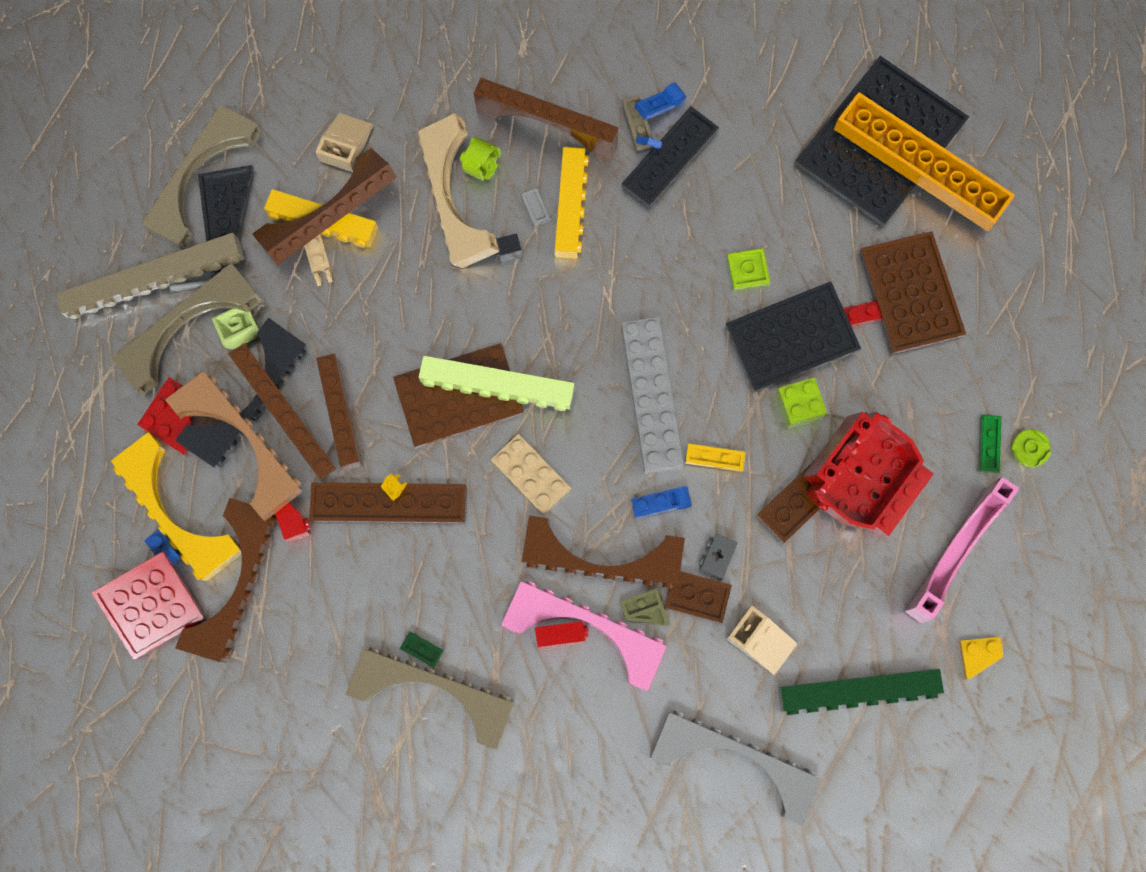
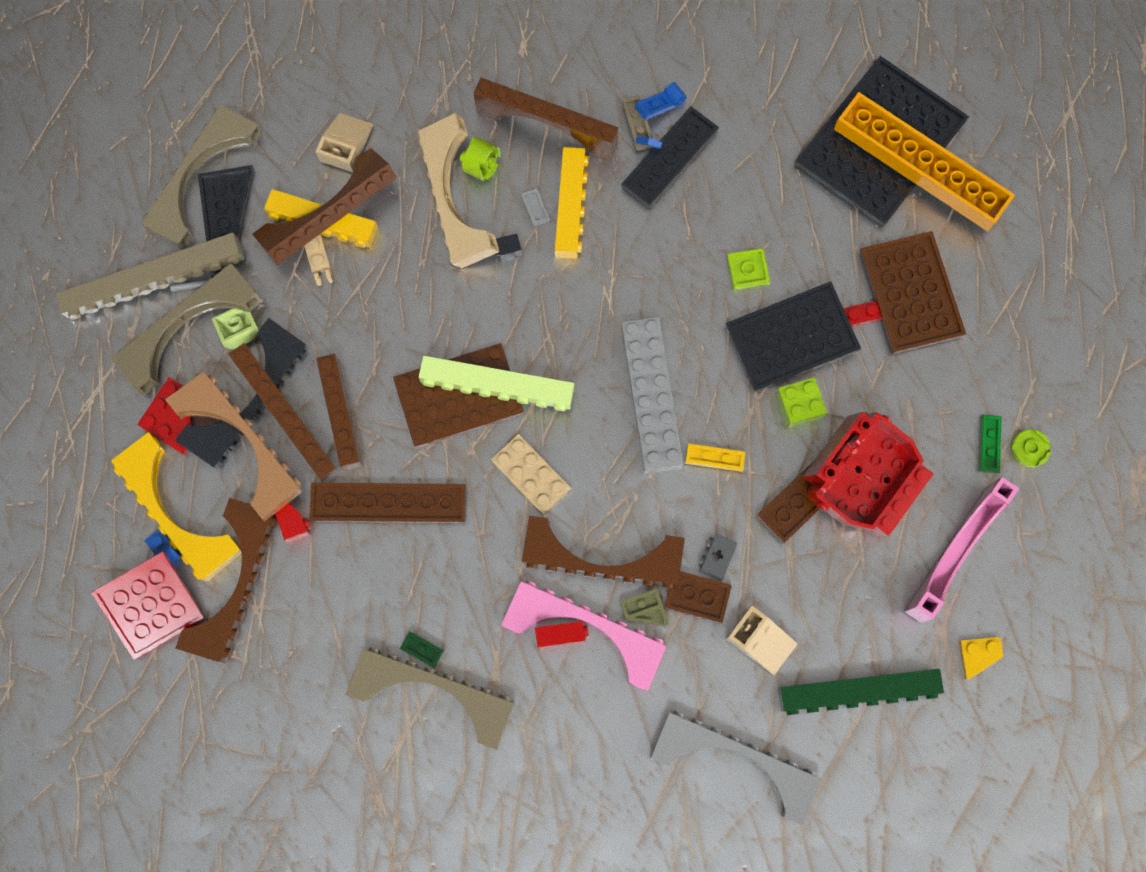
(393, 486): yellow tile -> none
(661, 502): blue plate -> none

